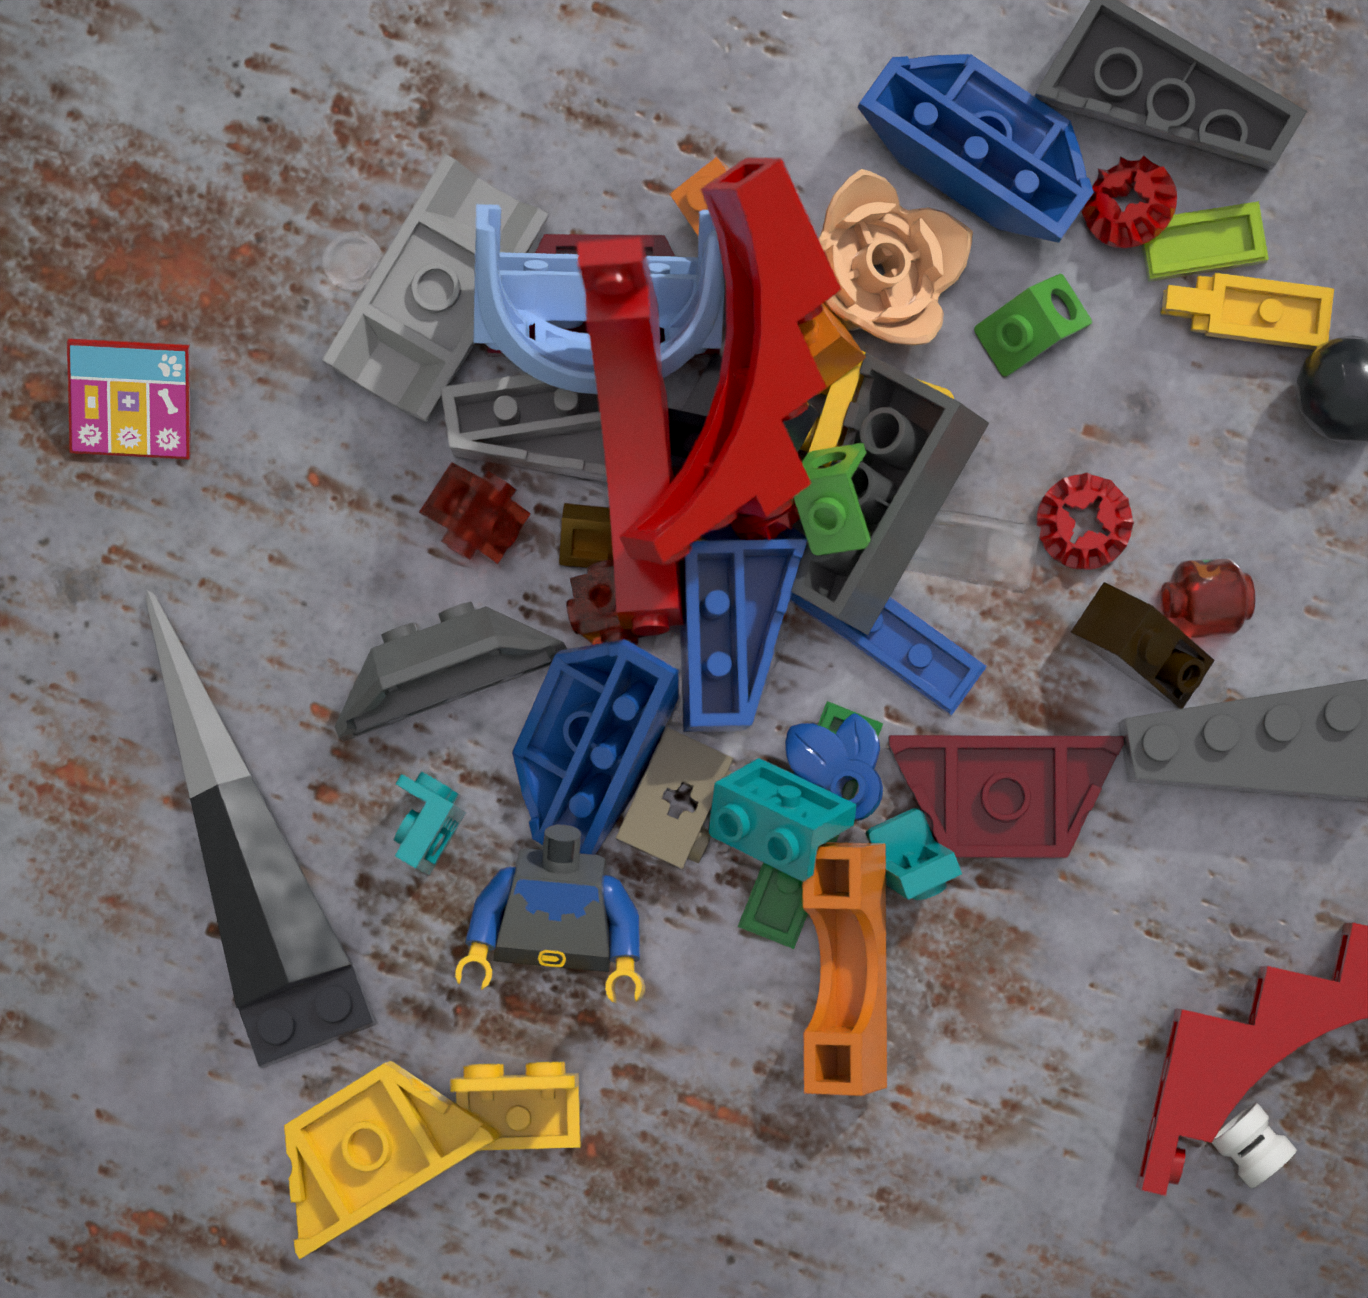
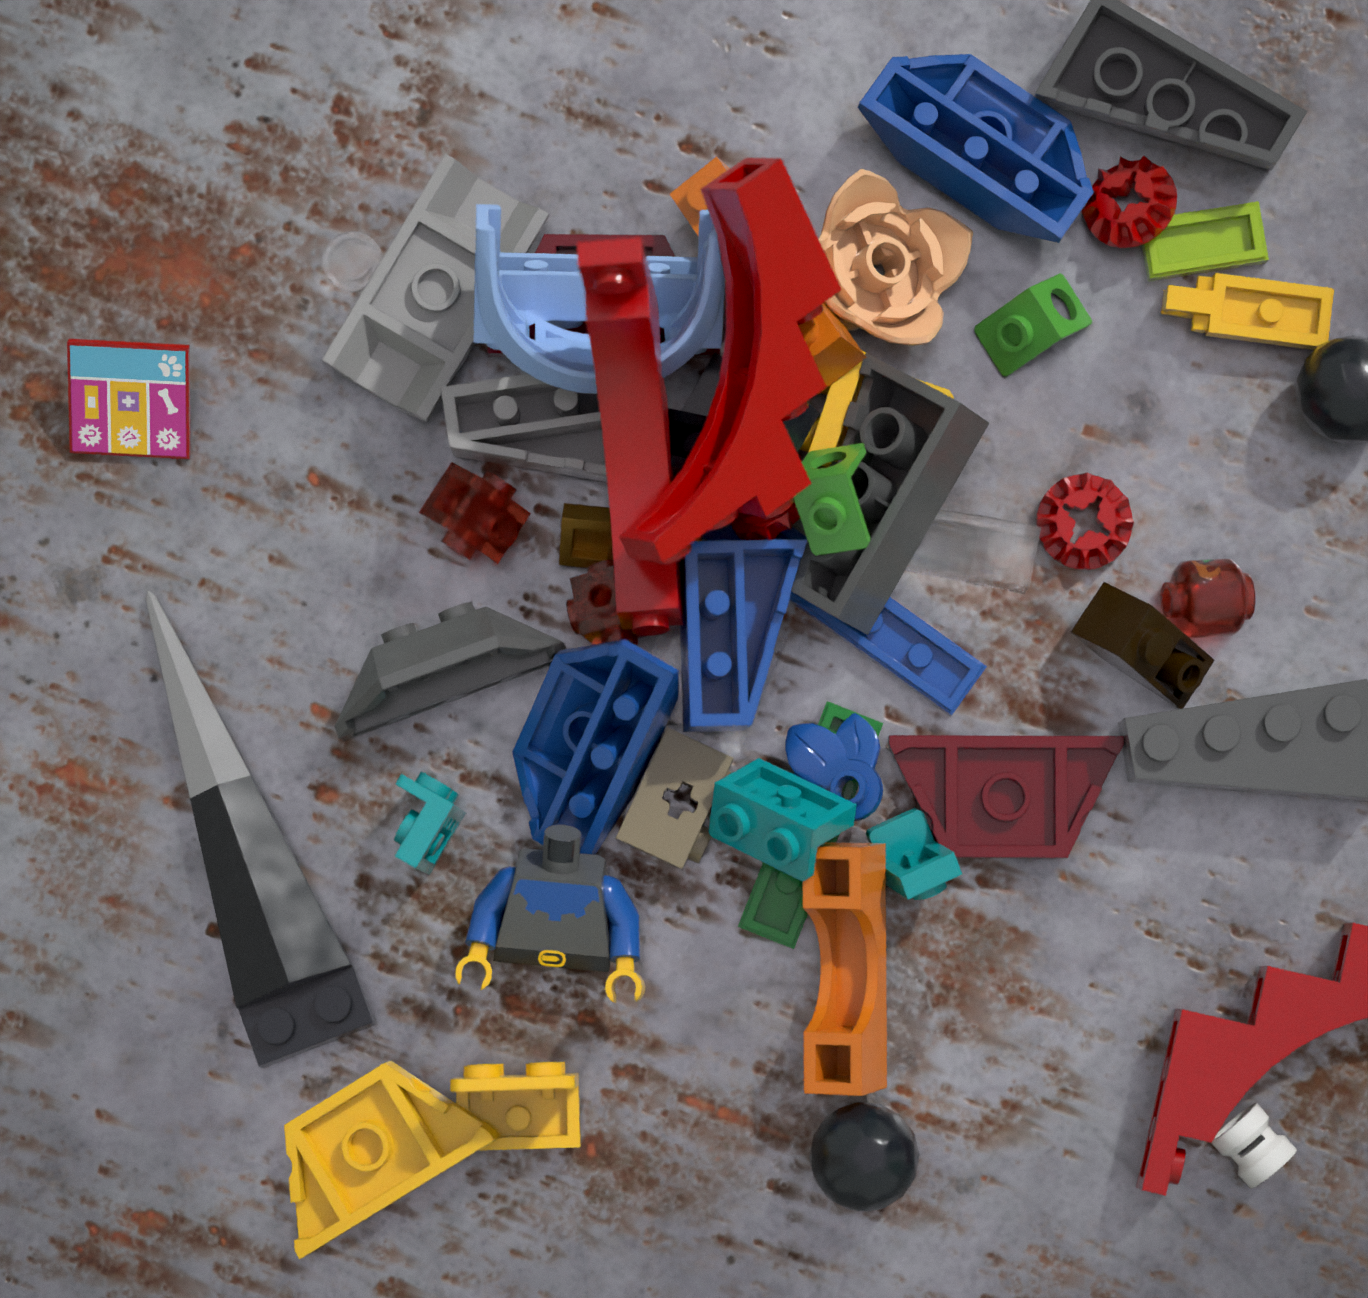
(864, 1156): none -> black piece

